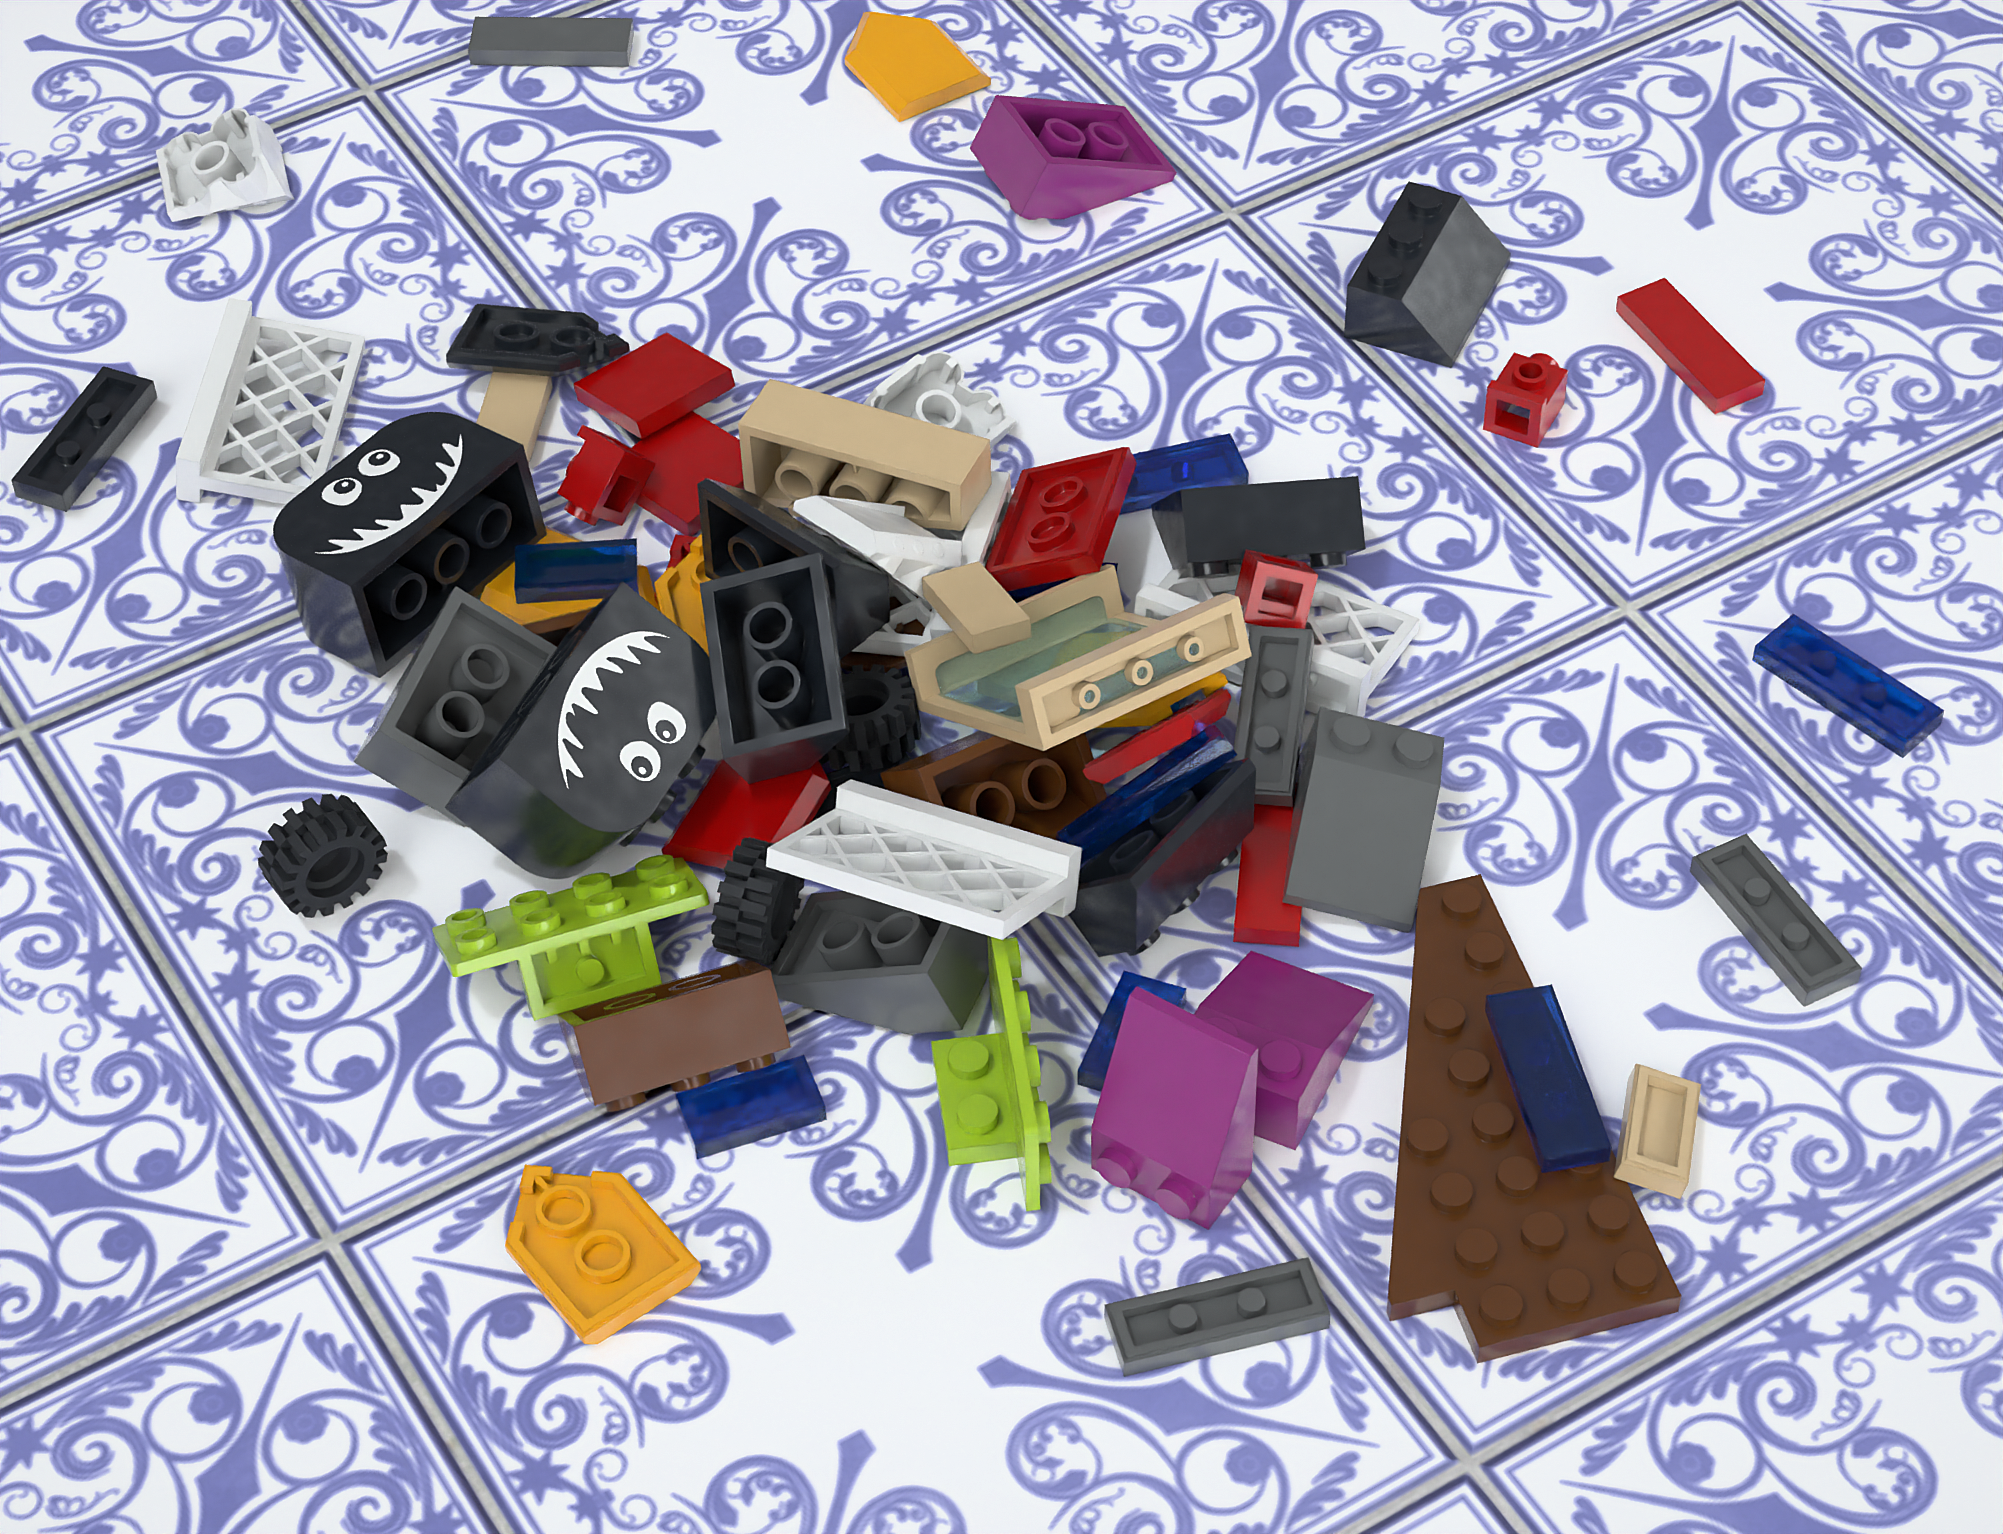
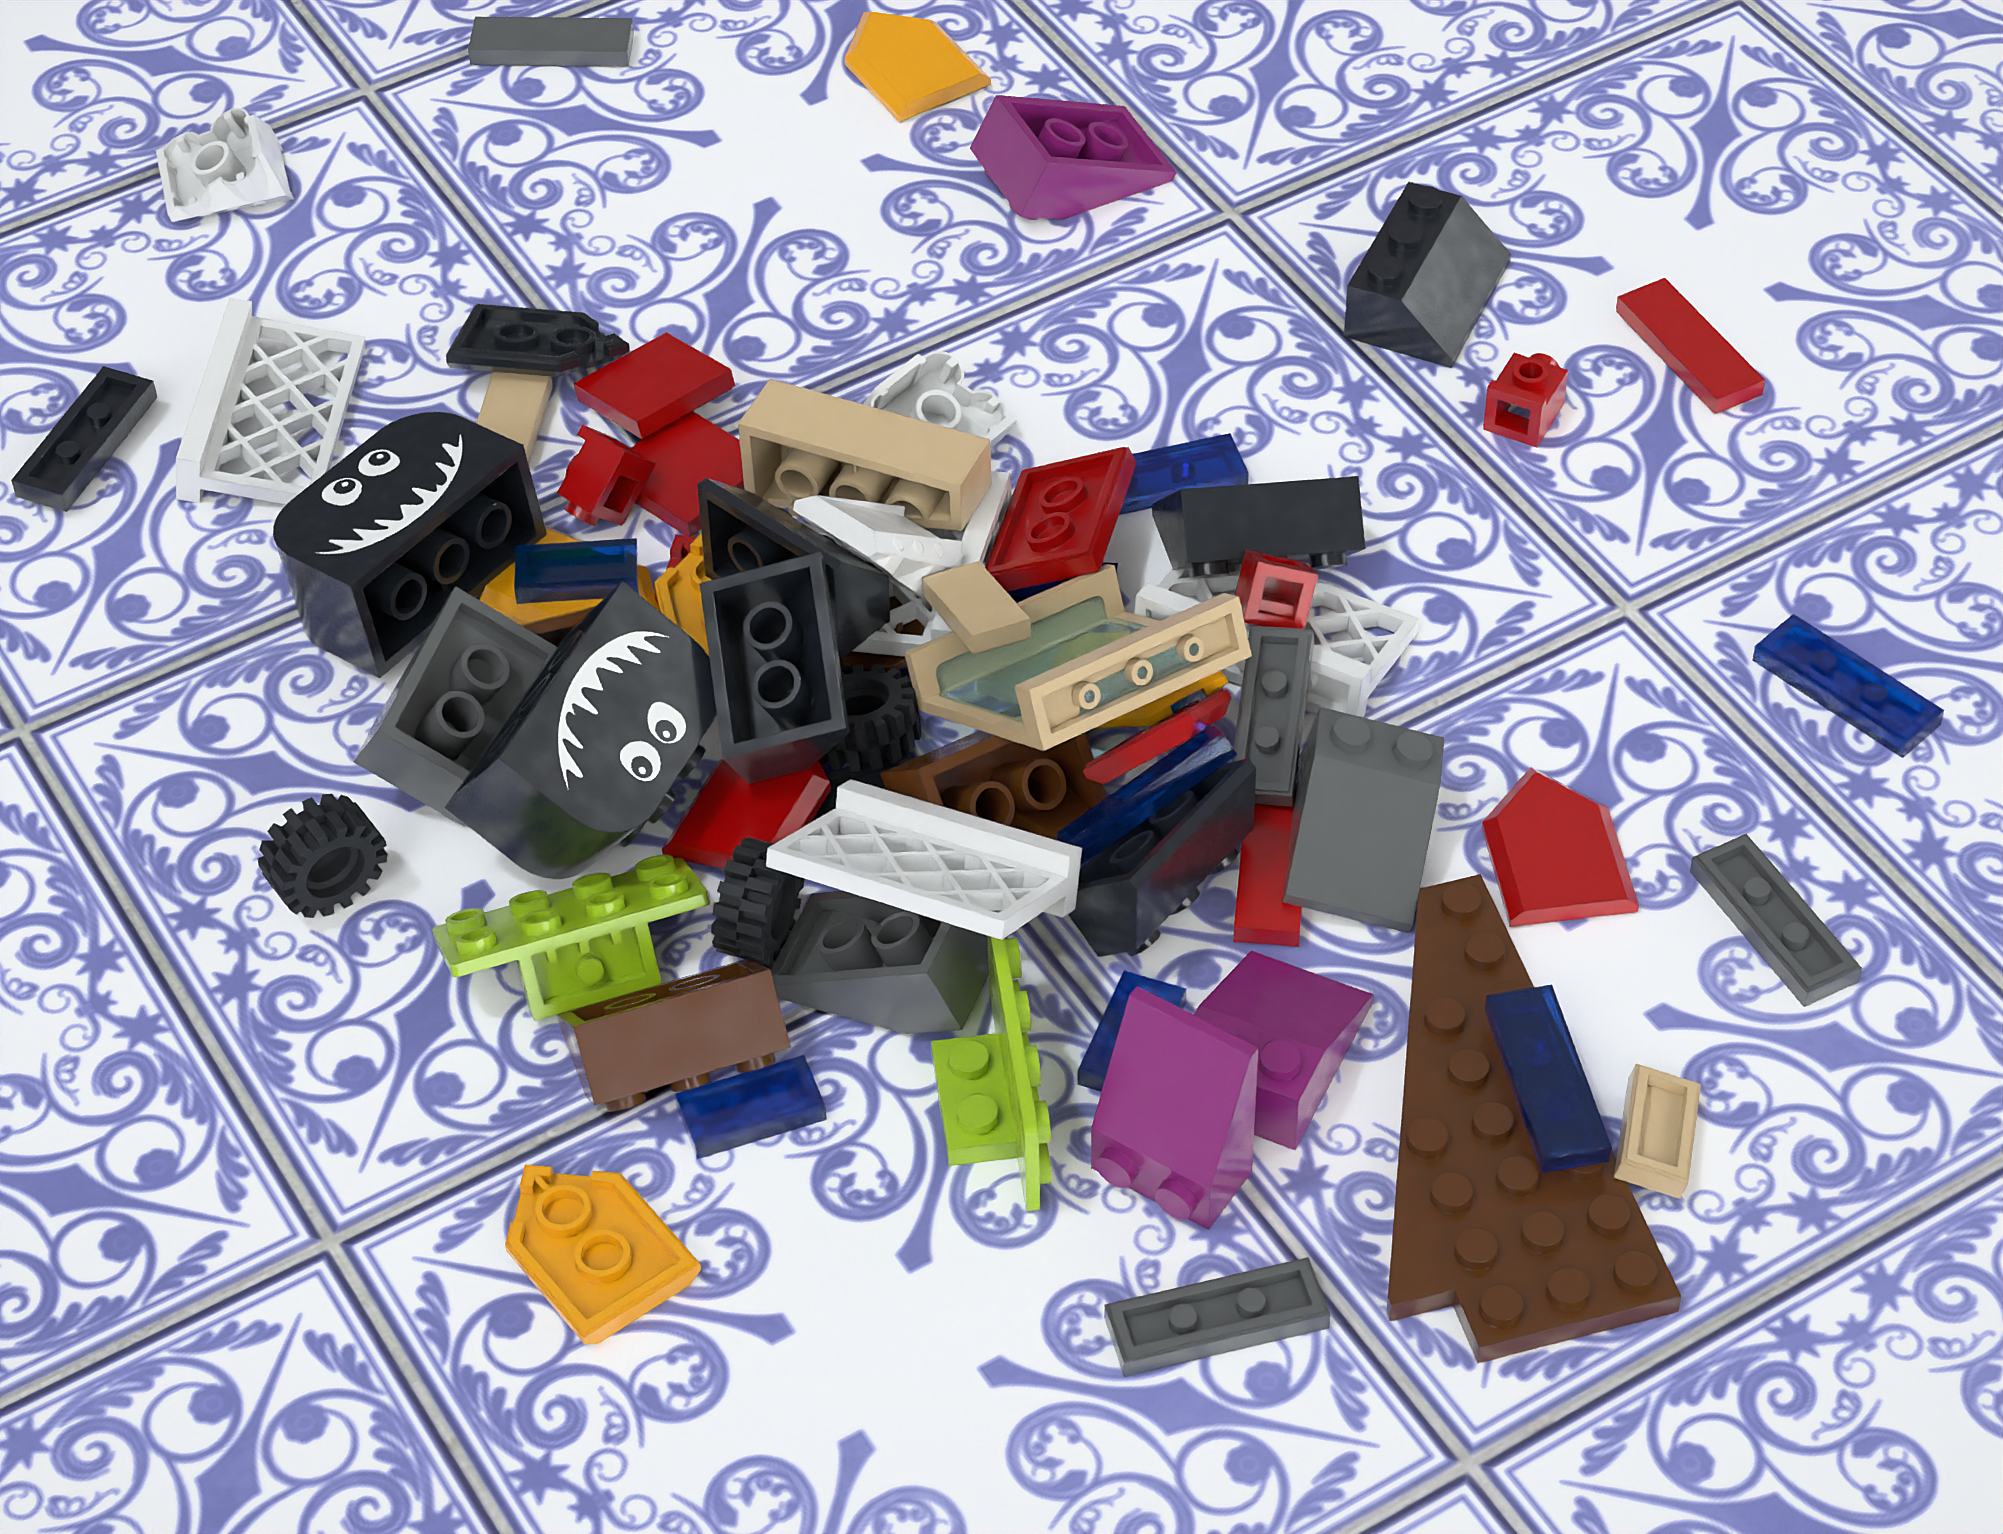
(1556, 854): none -> red tile

